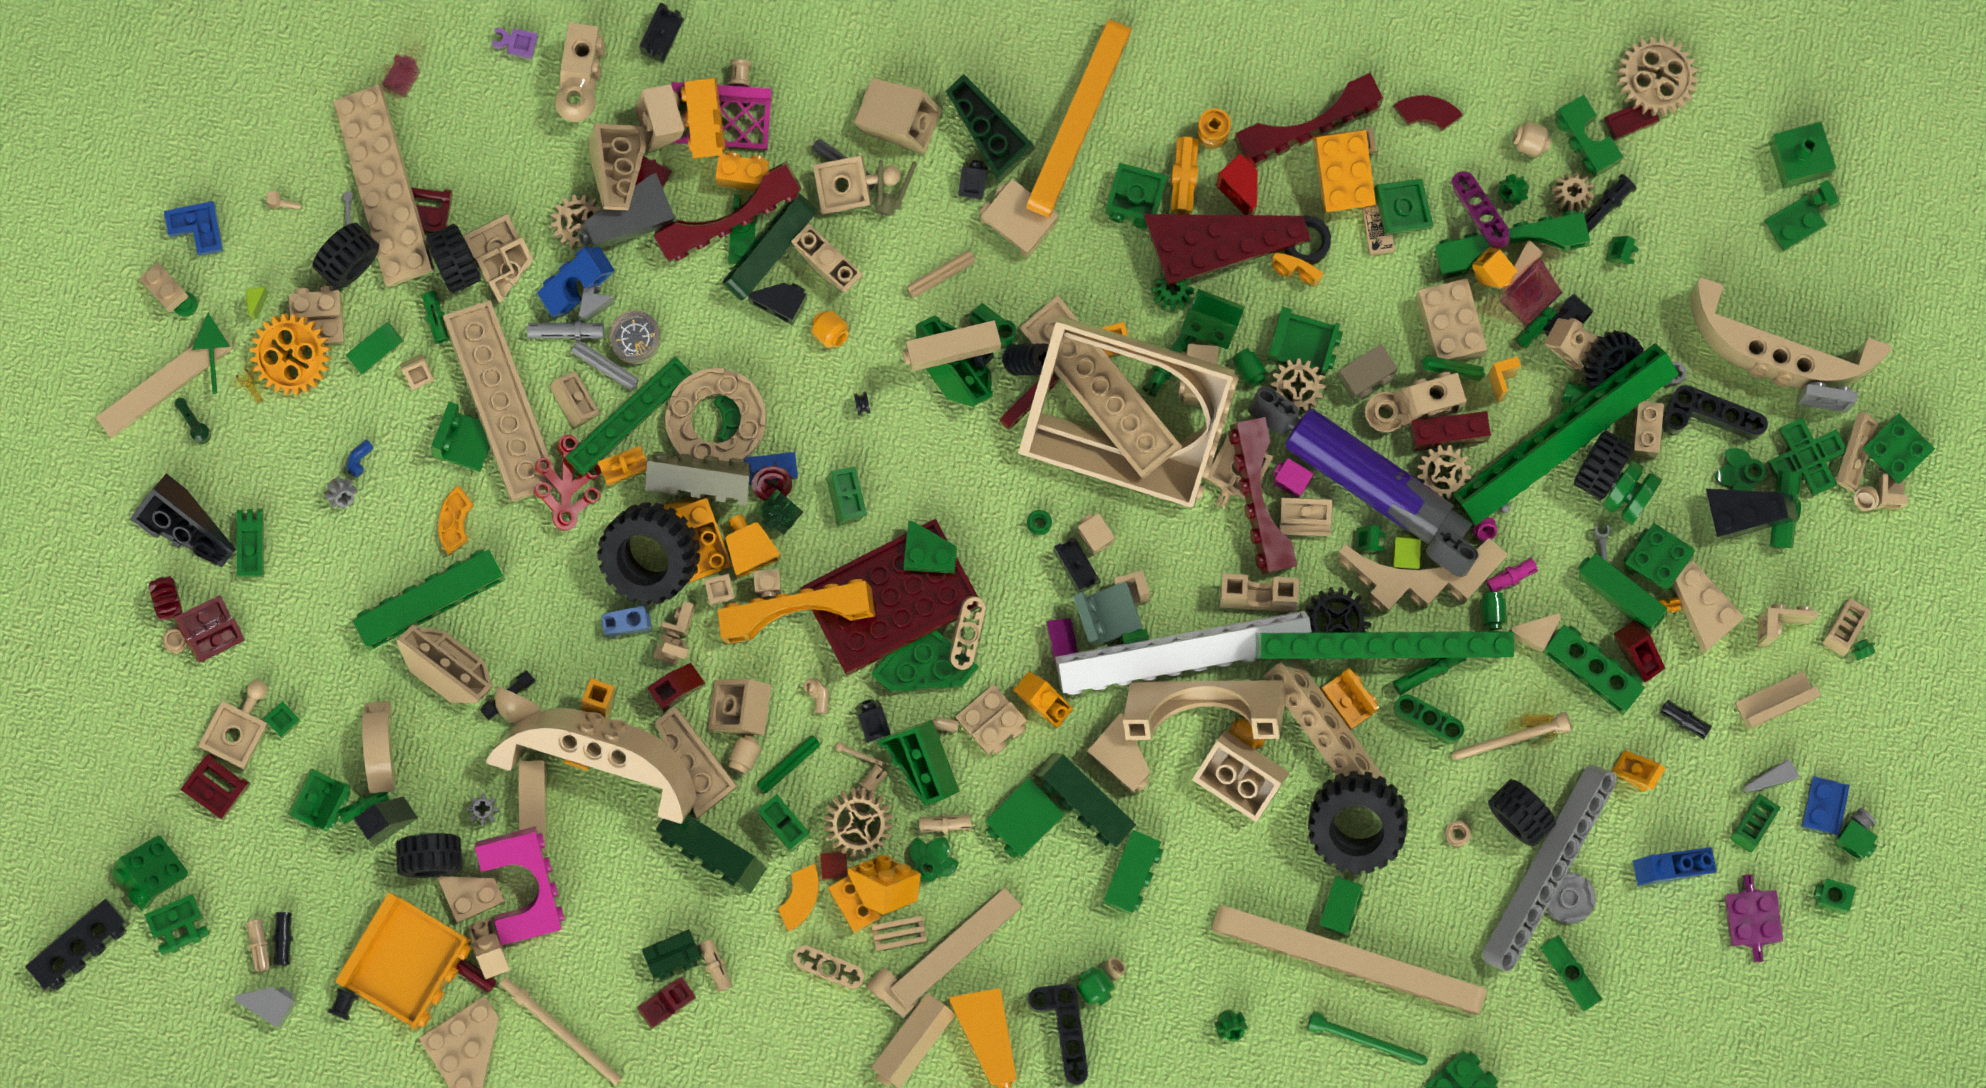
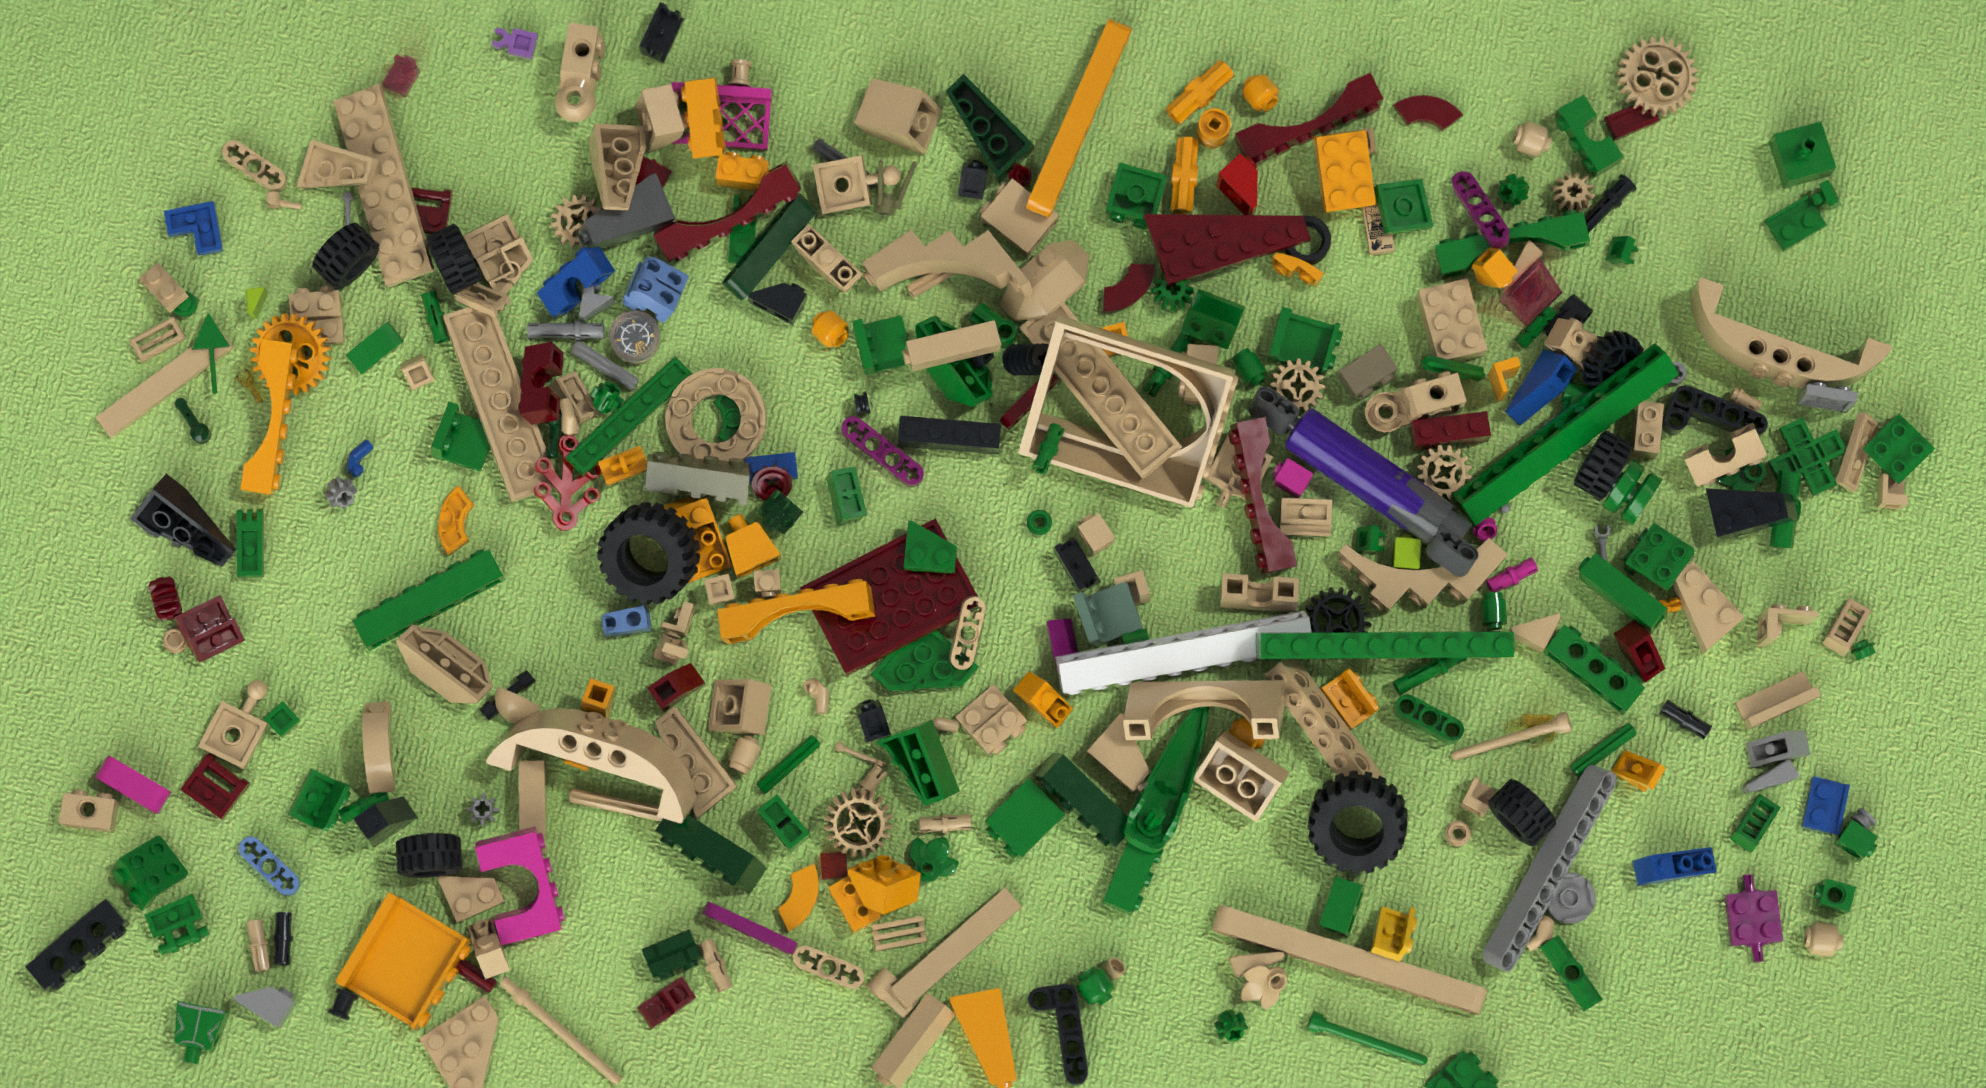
(73, 811): none -> tan brick
(132, 784): none -> dark pink beam
(161, 348): none -> tan tile
(198, 1029): none -> green torso
(265, 181): none -> tan beam
(276, 363): none -> light orange arch
(278, 884): none -> medium blue beam
(335, 167): none -> tan wing
(479, 300): none -> tan tile
(540, 364): none -> dark red arch
(552, 451): none -> dark green piece
(569, 421): none -> tan arm
(607, 397): none -> green gear
(614, 804): none -> tan axle
(655, 288): none -> medium blue hips
(749, 928): none -> magenta beam
(880, 344): none -> green bracket
(884, 449): none -> magenta beam
(949, 435): none -> black brick
(979, 258): none -> tan arch
(1021, 175): none -> dark red plate
(1048, 448): none -> green pin
(1054, 278): none -> tan wedge
(1129, 289): none -> dark red tile
(1168, 787): none -> green piece
(1199, 92): none -> light orange piece
(1241, 963): none -> tan slope
(1260, 92): none -> light orange head
(1262, 986): none -> tan plate
(1394, 933): none -> yellow bracket
(1477, 798): none -> tan panel
(1542, 384): none -> blue slope
(1543, 933): none -> tan arm
(1603, 749): none -> green axle
(1707, 467): none -> tan arch
(1745, 400): none -> tan pin
(1778, 748): none -> light grey slope
(1822, 939): none -> tan head
(1866, 498): tan plate -> none

